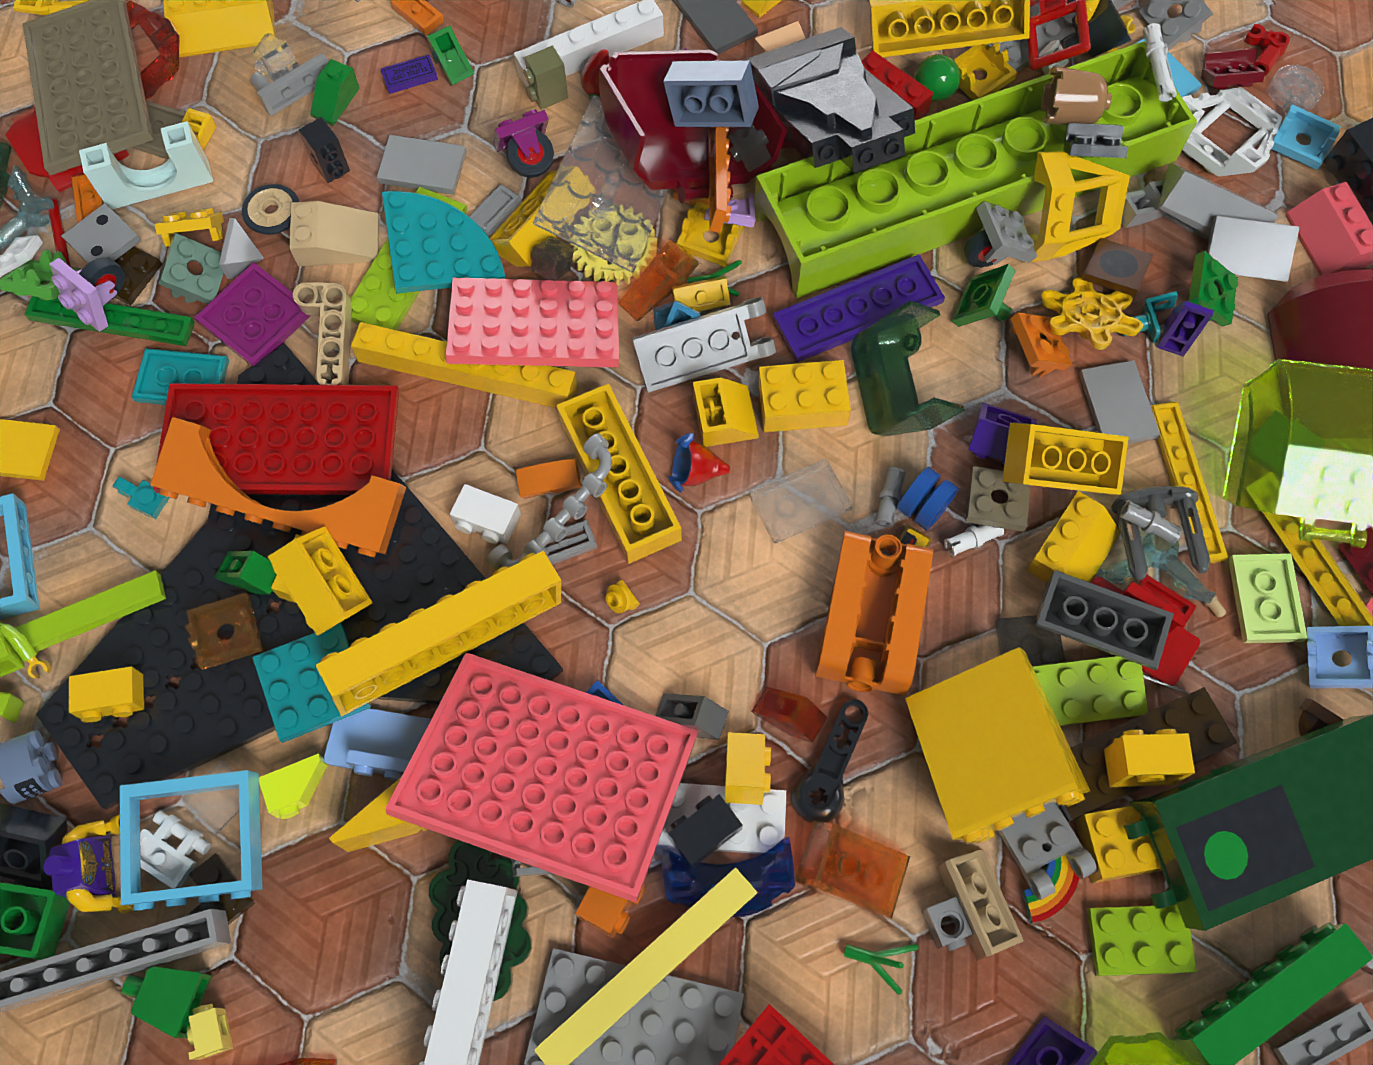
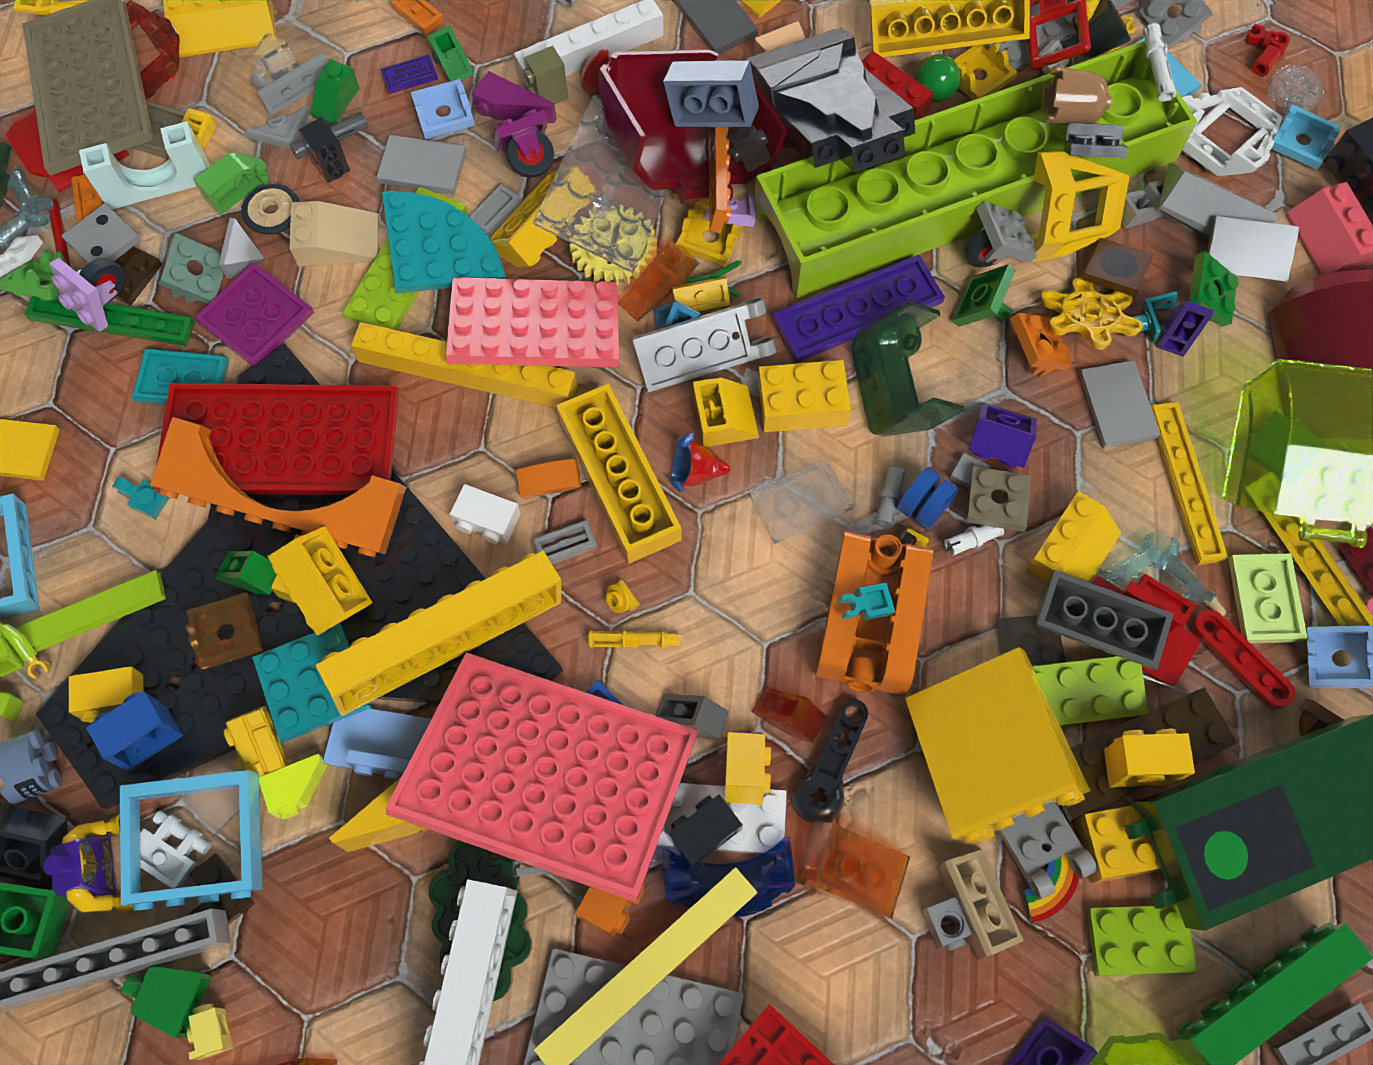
(134, 731): none -> blue brick
(198, 220): yellow piece -> none
(231, 180): none -> bright green piece
(256, 742): none -> yellow brick
(281, 130): none -> light grey tile
(328, 339): tan beam -> none
(341, 129): none -> dark grey pin
(446, 94): none -> light blue piece
(507, 100): none -> magenta slope
(552, 258): clear smoke brick -> none
(573, 506): light grey bar -> none
(631, 639): none -> yellow piece
(871, 601): none -> teal plate
(877, 958): green plant -> none
(963, 469): none -> light grey tile
(1065, 458): yellow brick -> none
(1151, 522): light grey pin -> none
(1156, 499): dark grey piece -> none
(1231, 68): dark red bracket -> none
(1243, 659): none -> red plate

